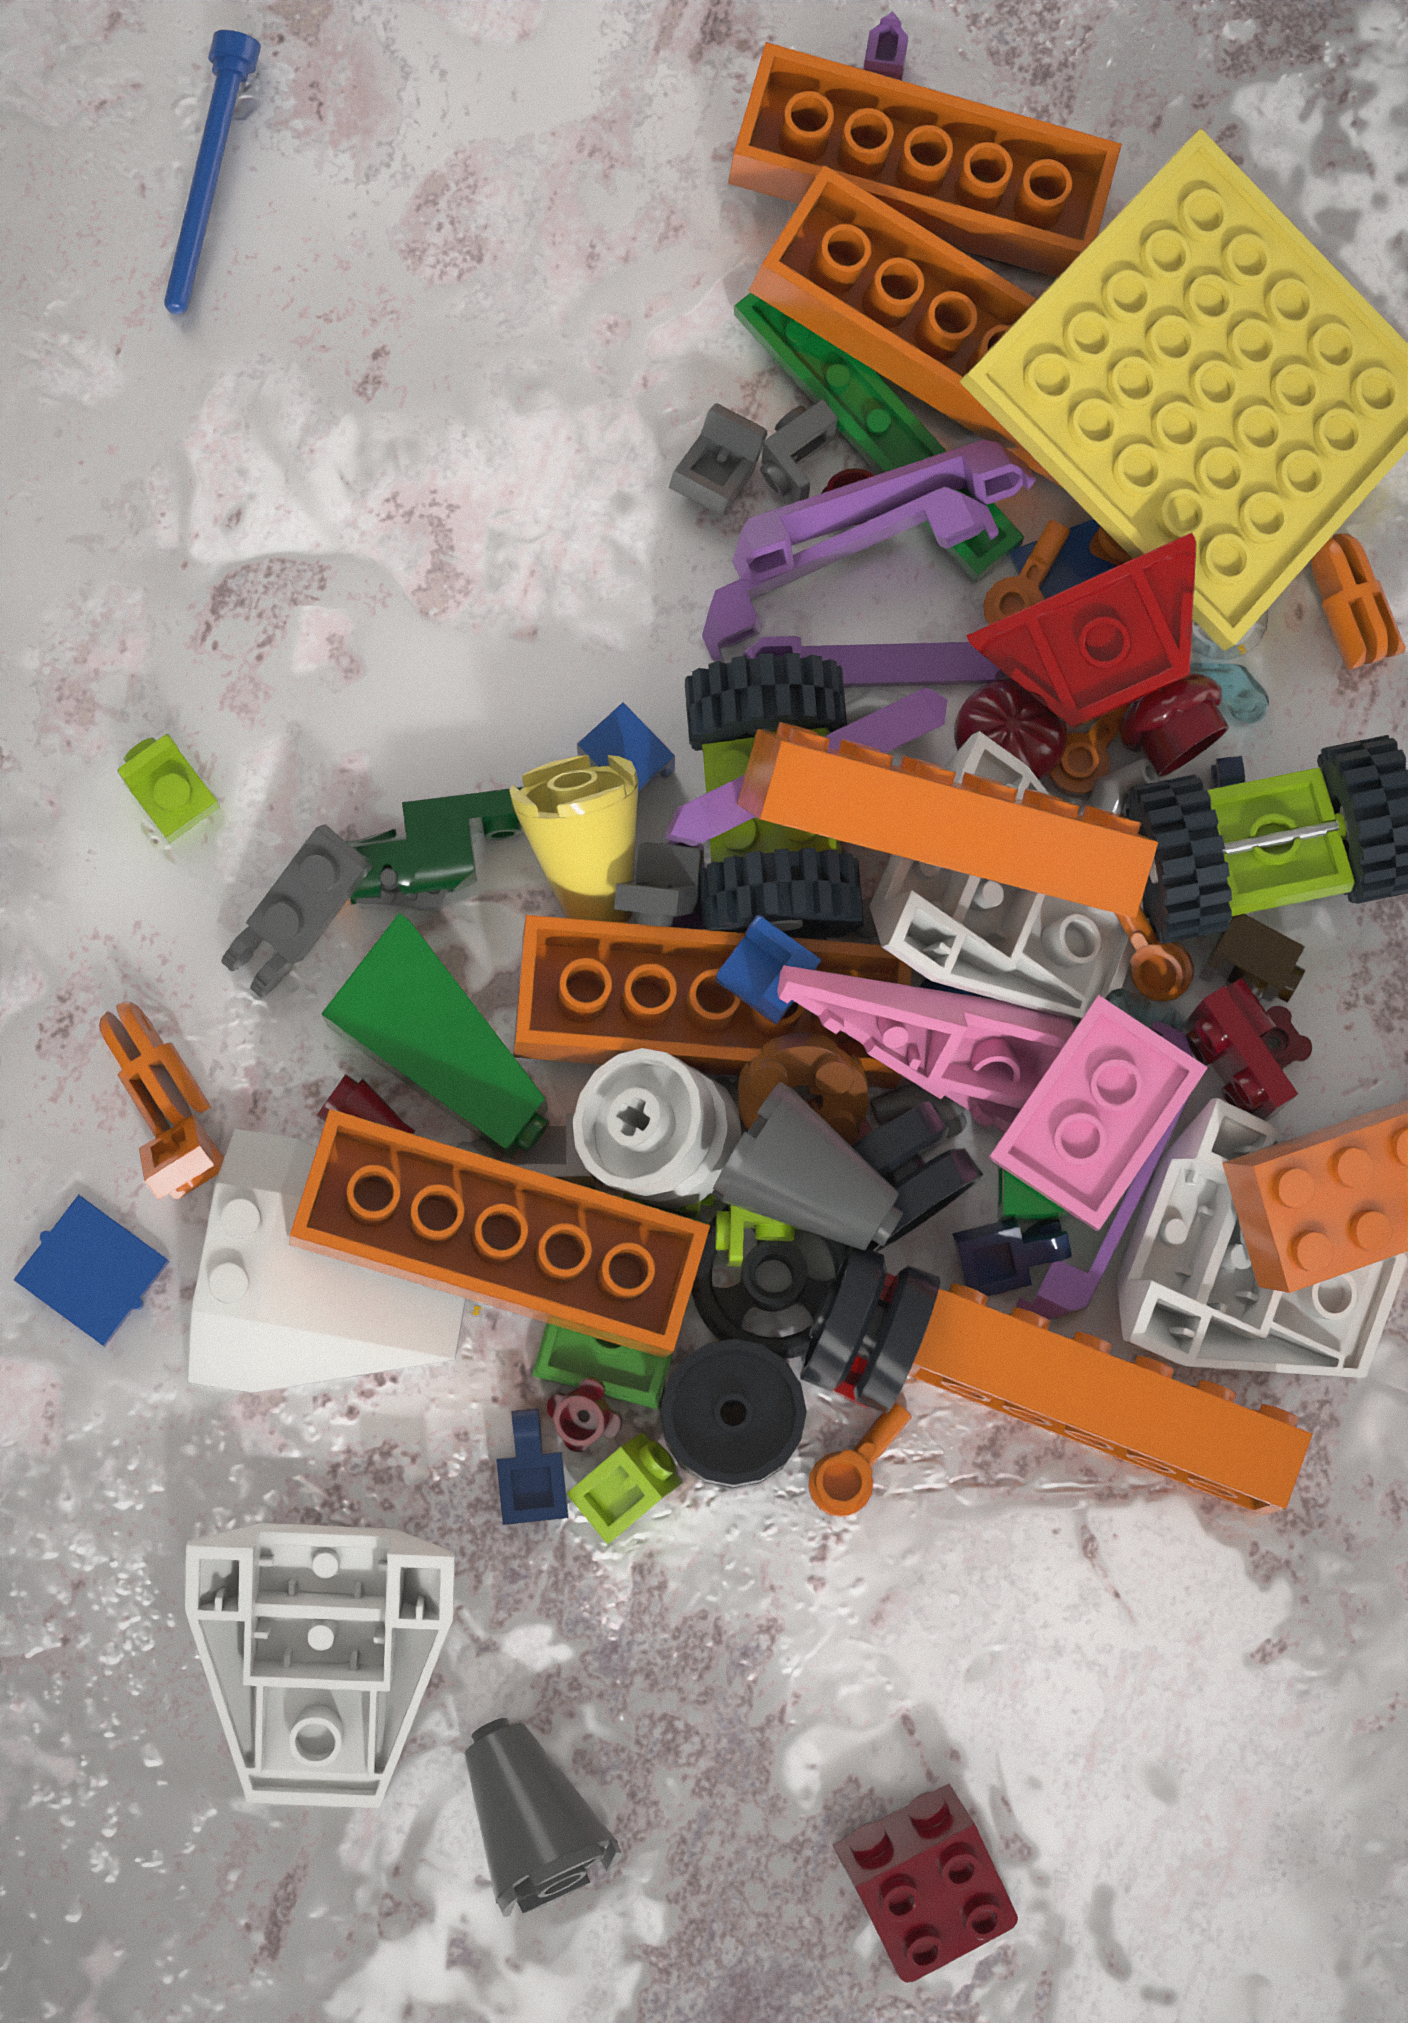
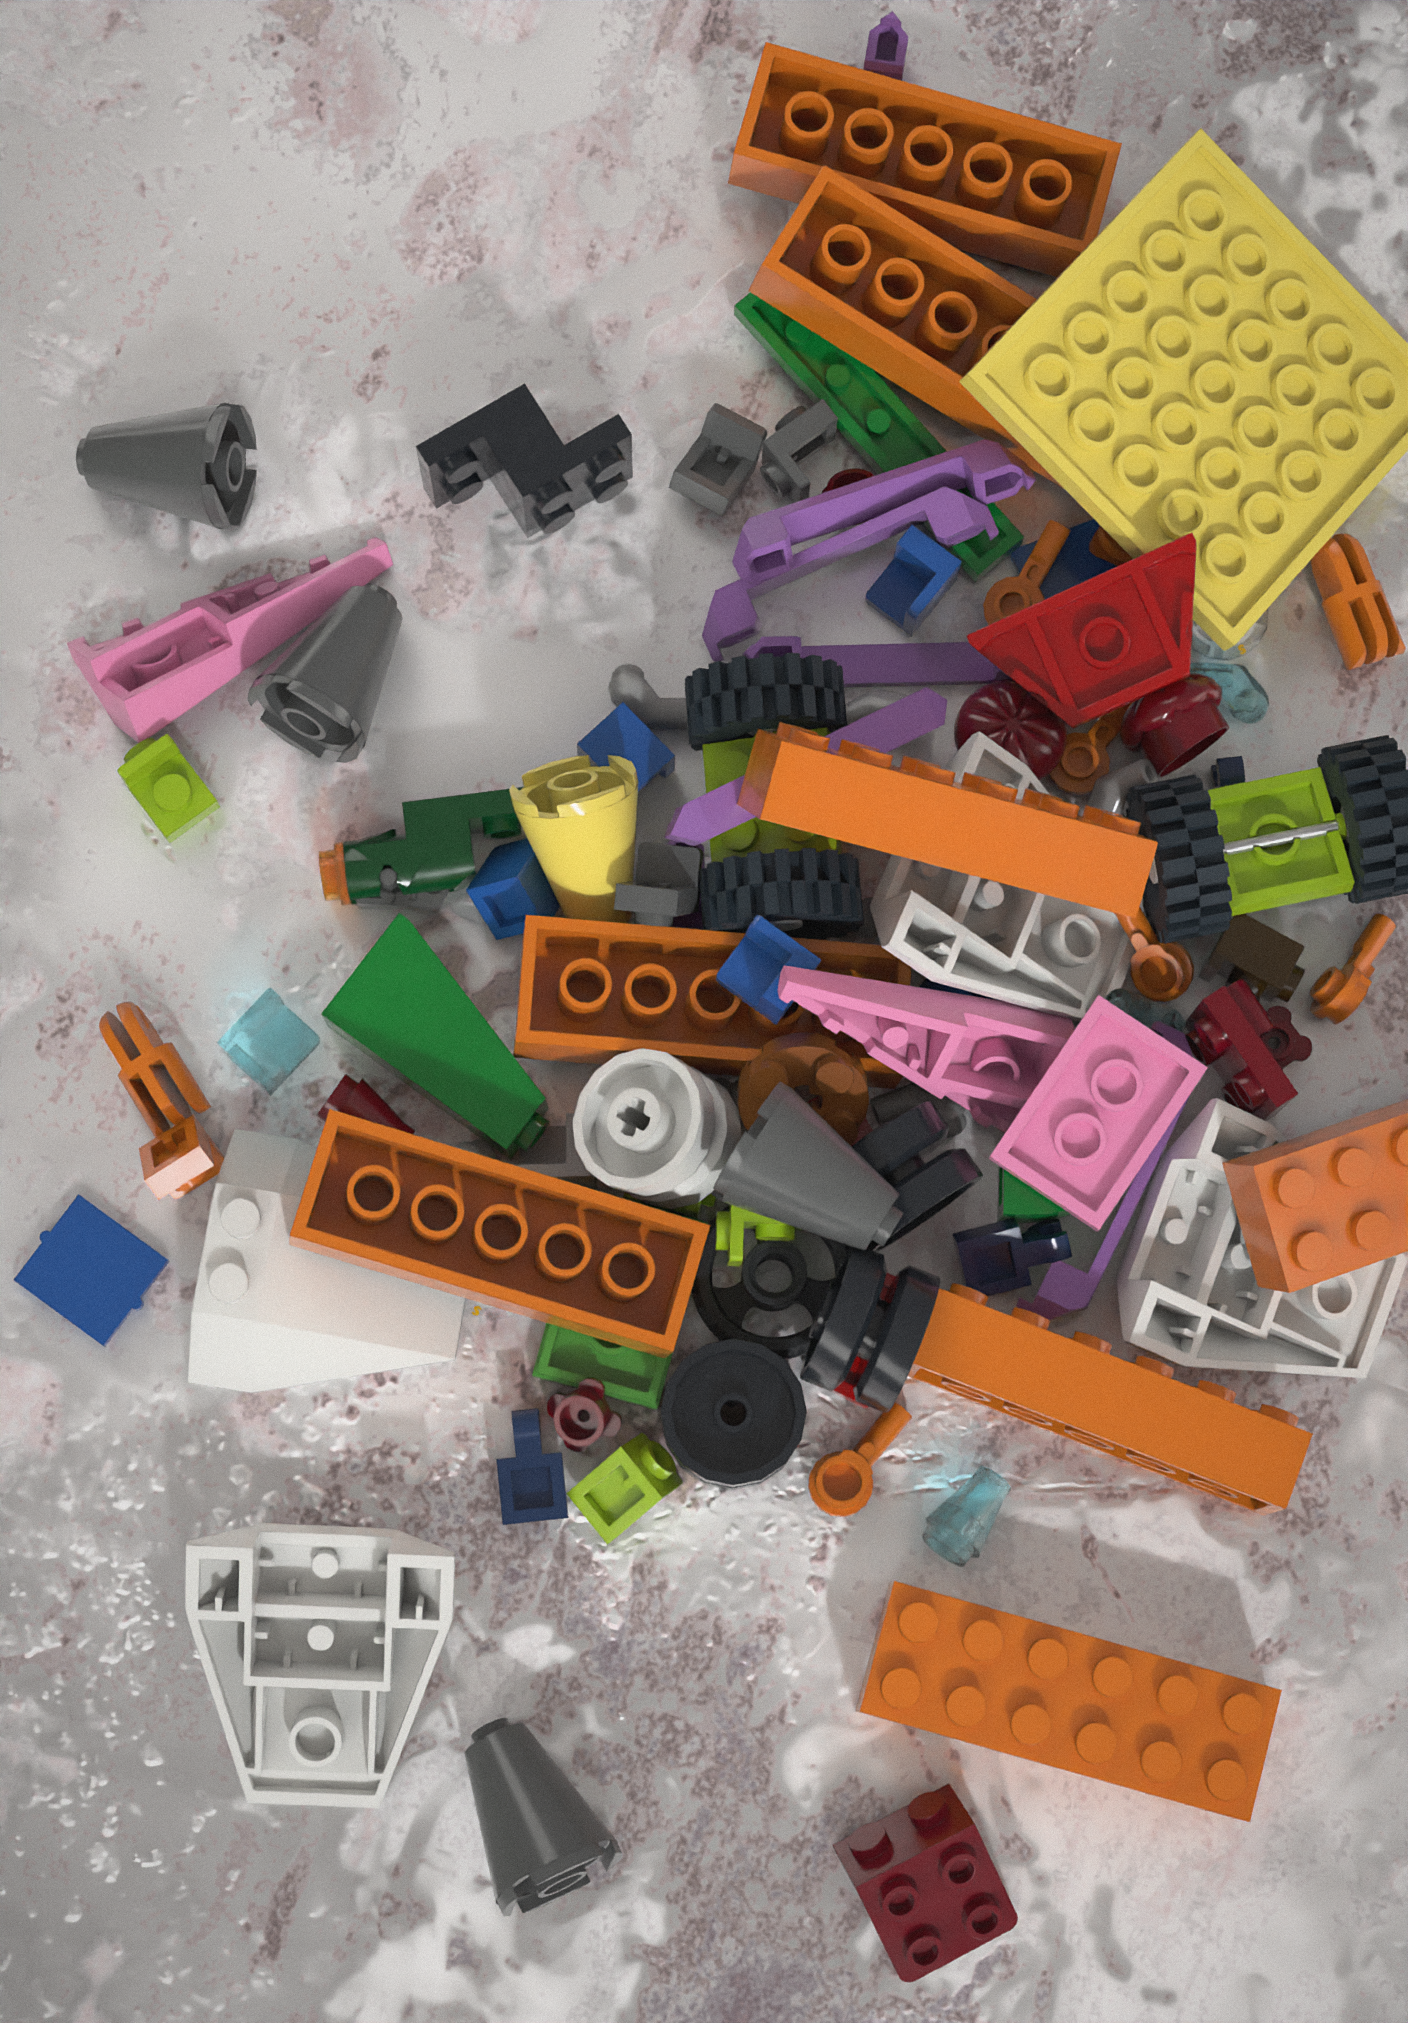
(176, 462): none -> dark grey cone
(183, 658): none -> bright pink wedge
(233, 58): blue piece -> none
(269, 1042): none -> clear light blue panel
(299, 906): dark grey hinge -> none
(332, 675): none -> dark grey cone
(510, 888): none -> blue panel
(526, 462): none -> black bracket
(630, 687): none -> light grey arm
(913, 581): none -> blue panel
(965, 1518): none -> clear light blue cone
(1069, 1701): none -> orange brick
(1341, 991): none -> orange plate

